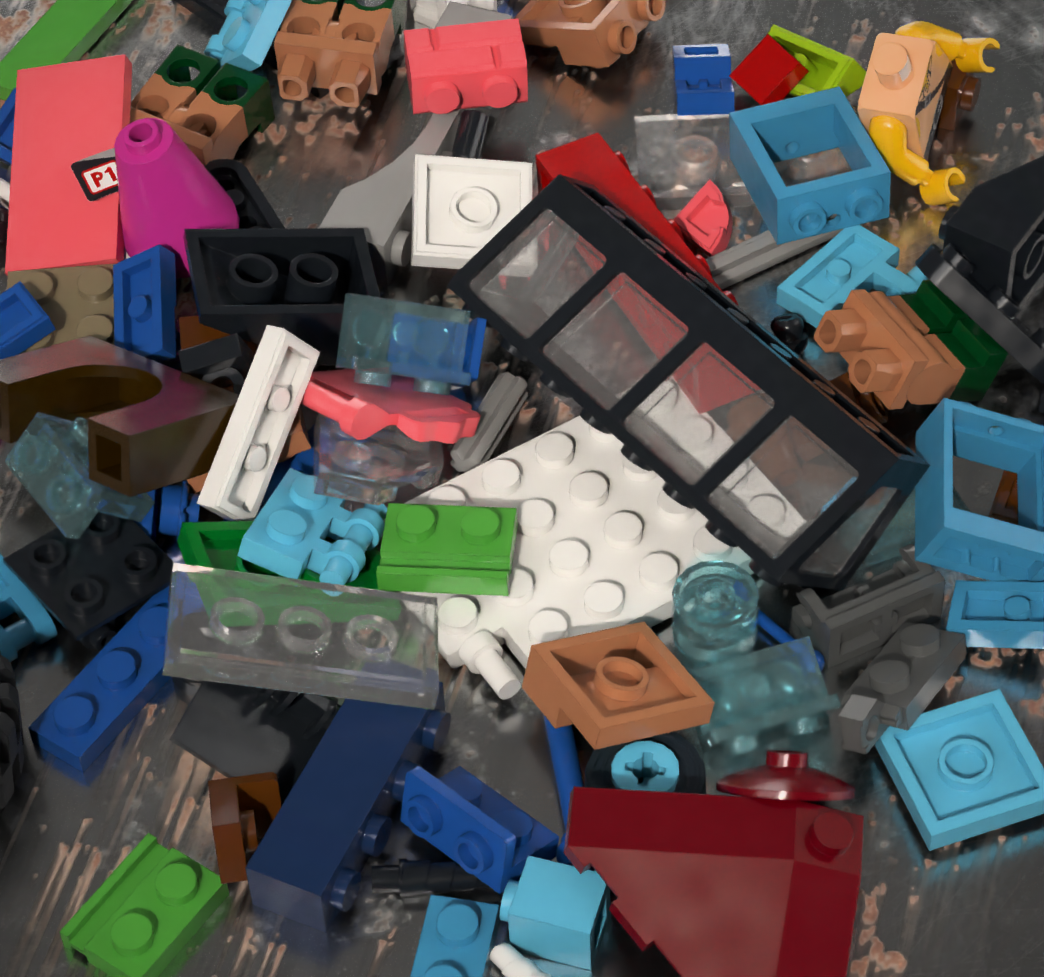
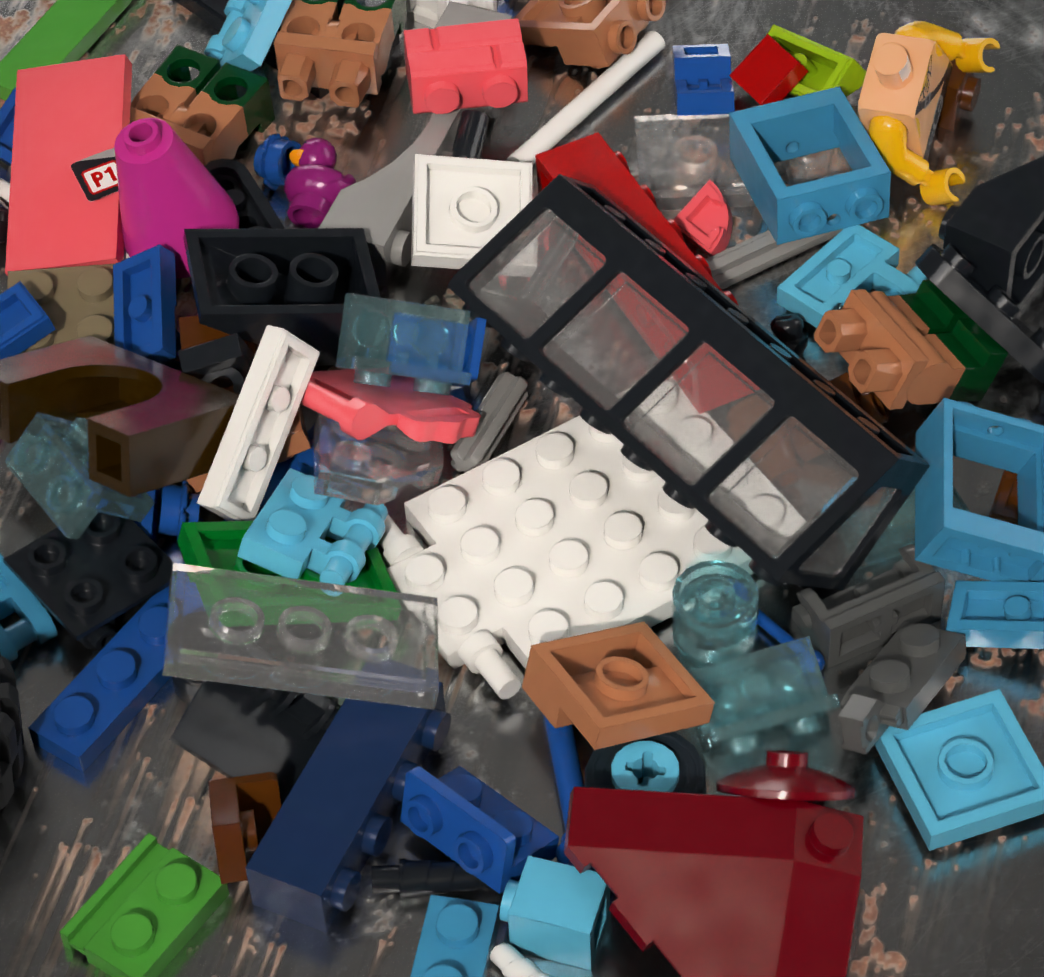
(273, 160): none -> blue plate
(313, 182): none -> magenta animal
(447, 549): bright green plate -> none
(589, 99): none -> white bar

